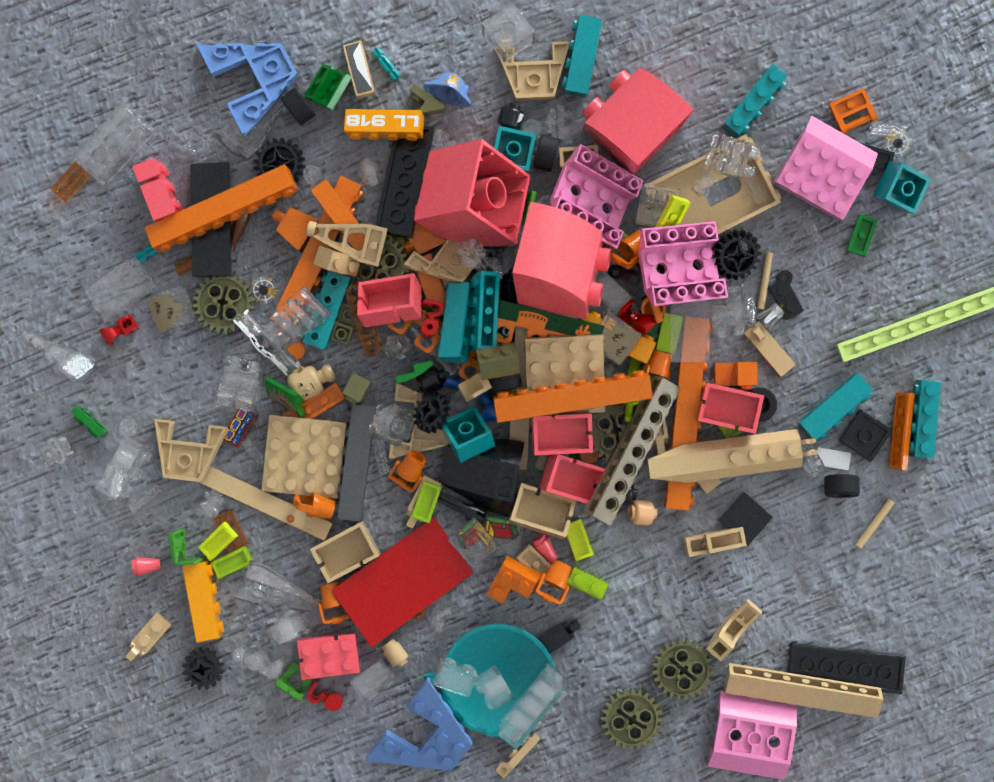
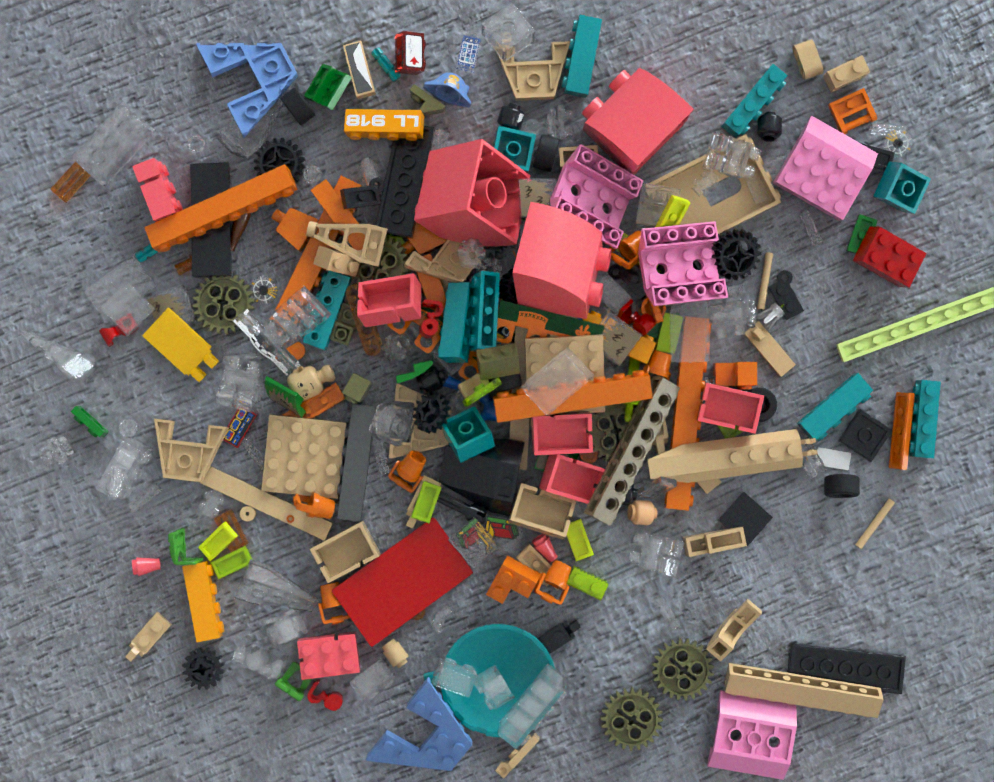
(127, 309): none -> clear tile
(180, 344): none -> yellow tile
(243, 513): none -> tan piece
(362, 196): none -> black hinge
(409, 53): none -> brick
(468, 51): none -> clear tile
(480, 391): none -> clear neon green plate
(534, 190): none -> dark tan slope
(557, 381): none -> clear piece
(652, 548): none -> clear hips
(657, 487): none -> clear tile
(769, 126): none -> black head
(807, 59): none -> tan beam
(846, 74): none -> tan brick
(889, 257): none -> red brick

